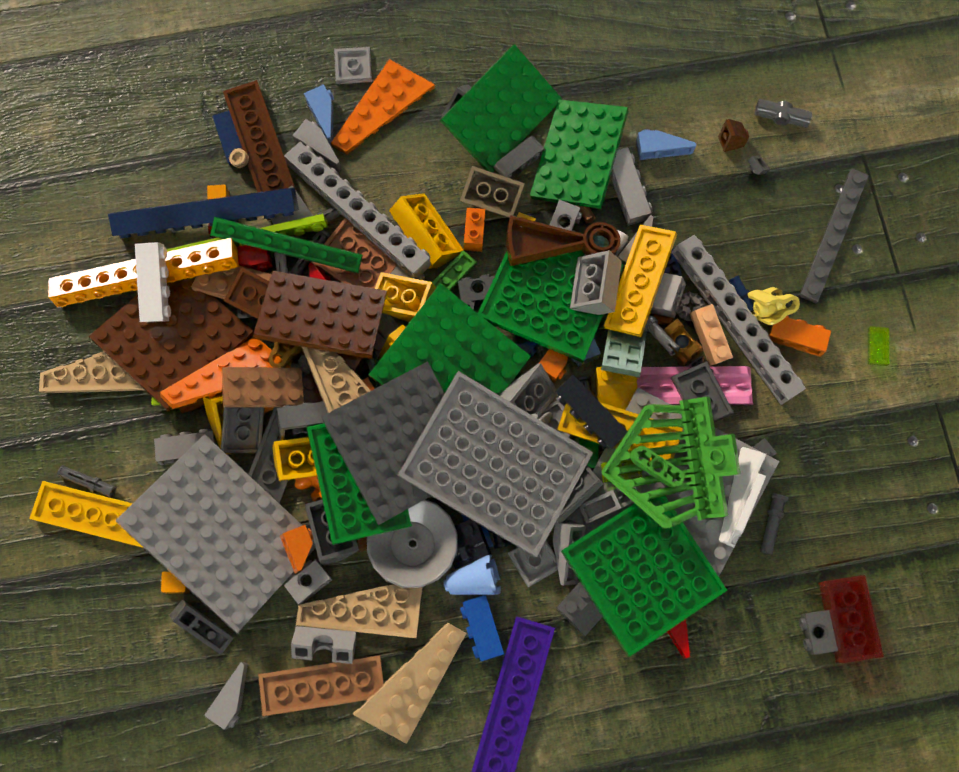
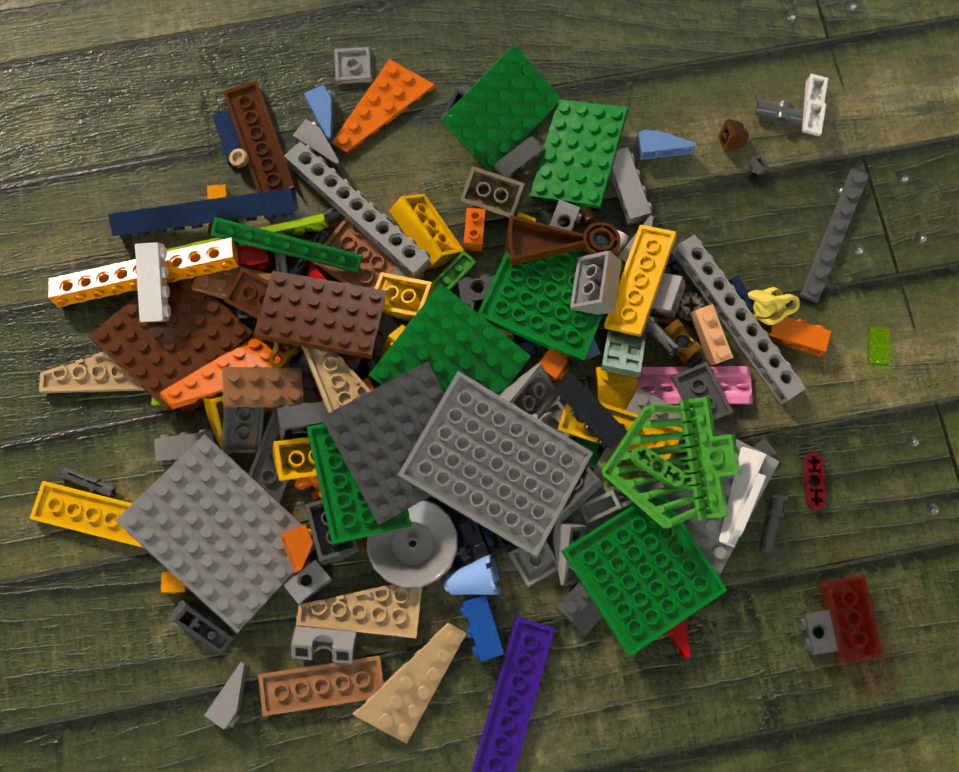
(814, 104): none -> white slope
(820, 475): none -> dark red beam

